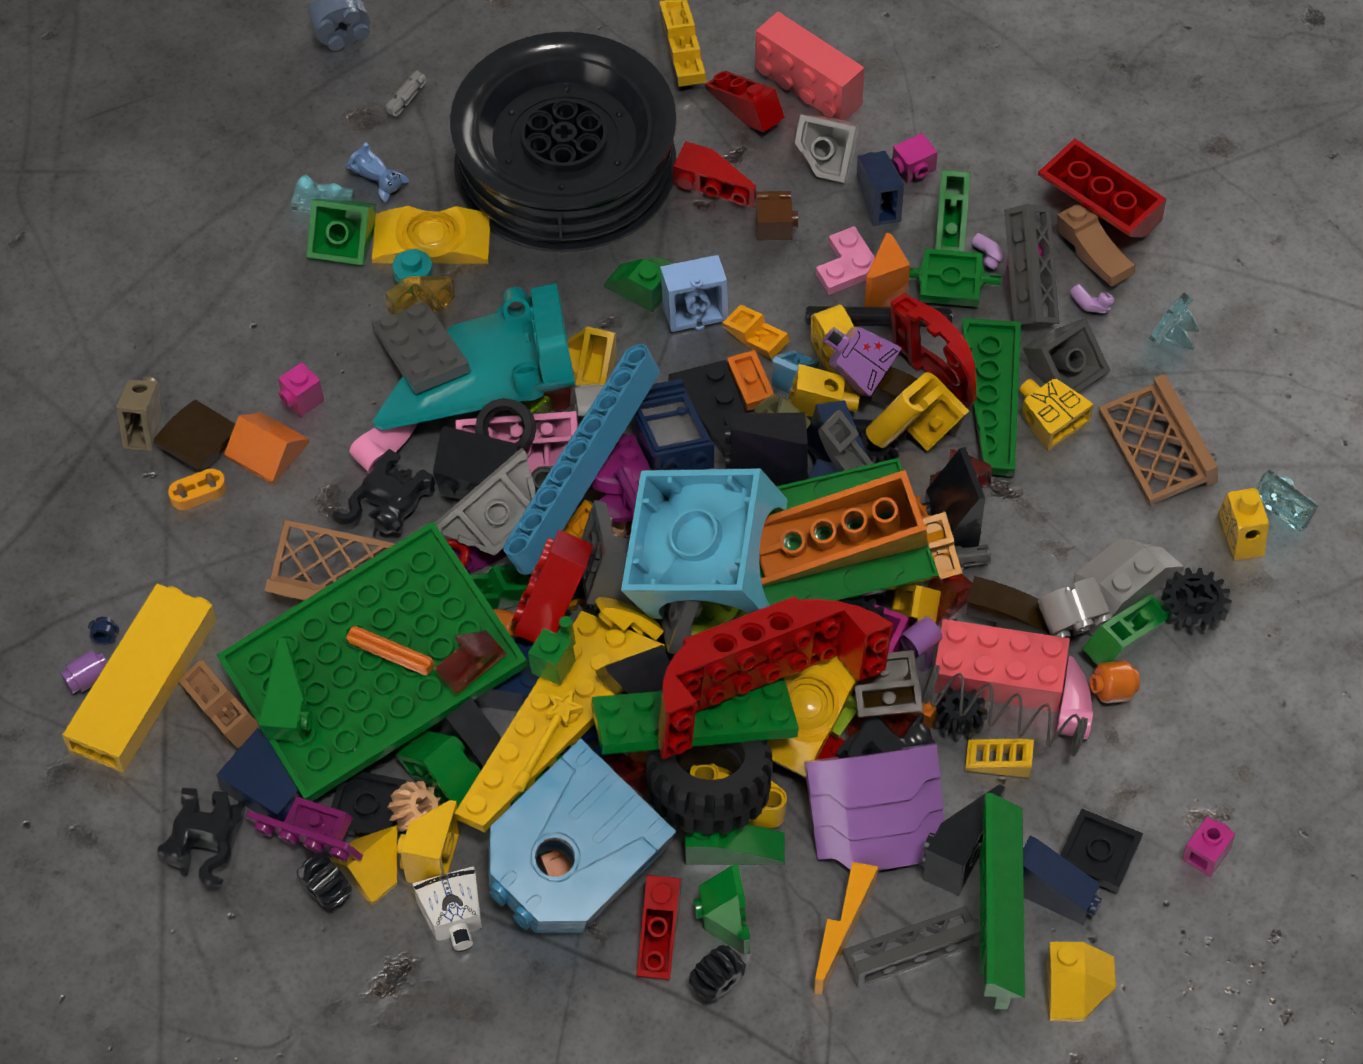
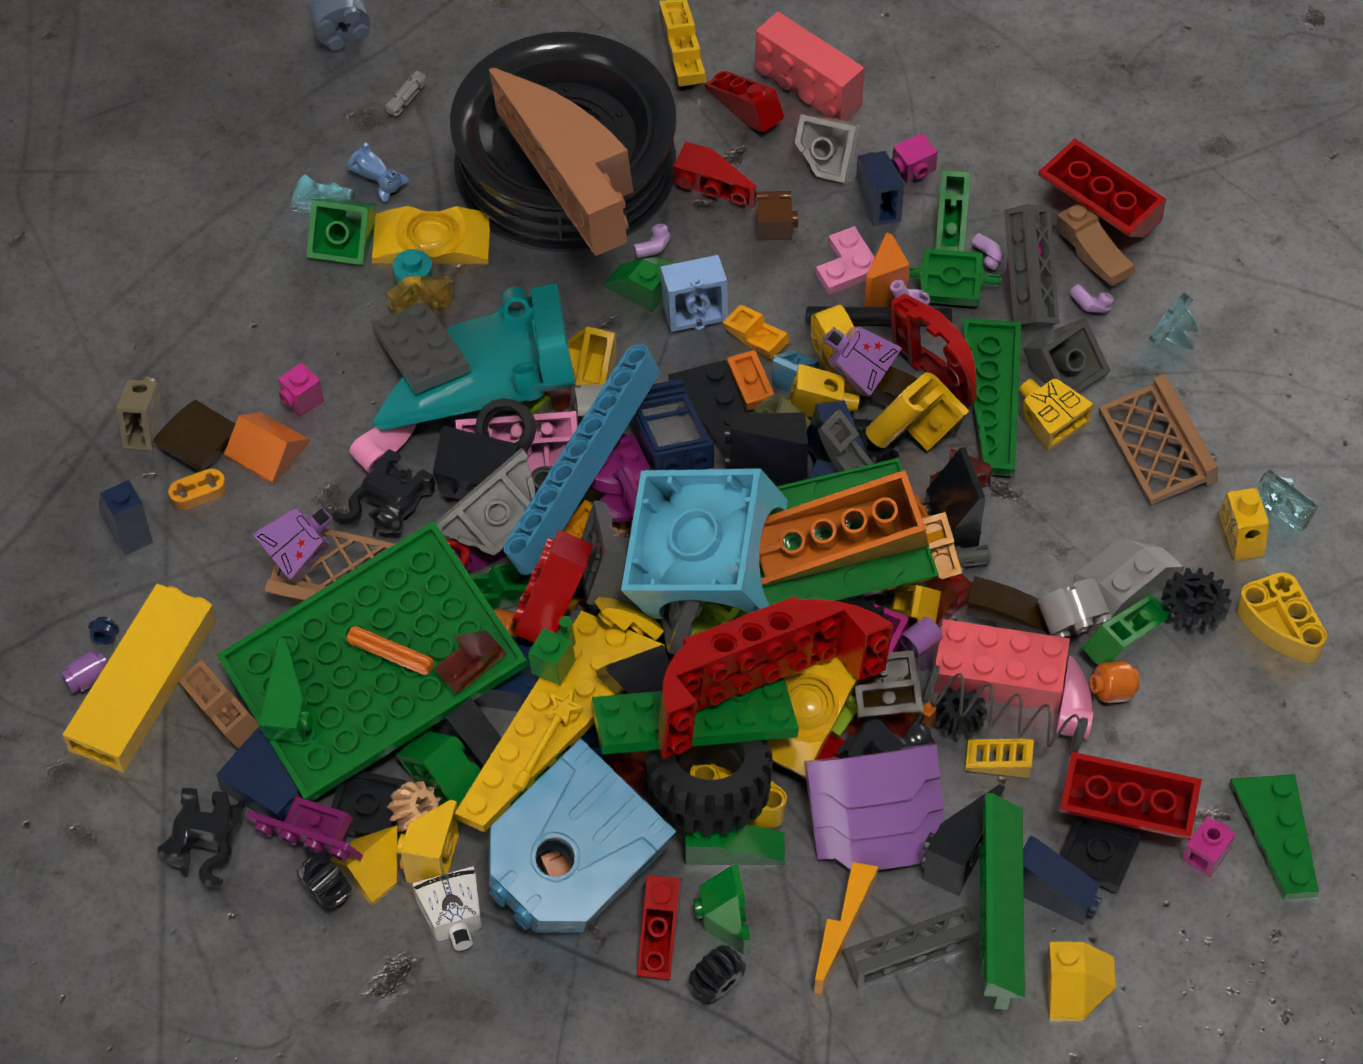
(125, 517): none -> dark blue slope
(295, 541): none -> medium lavender torso
(572, 154): none -> nougat slope
(655, 244): none -> lavender arm
(899, 288): none -> lavender arm
(1130, 795): none -> red slope
(1271, 620): none -> yellow beam
(1279, 828): none -> green wing

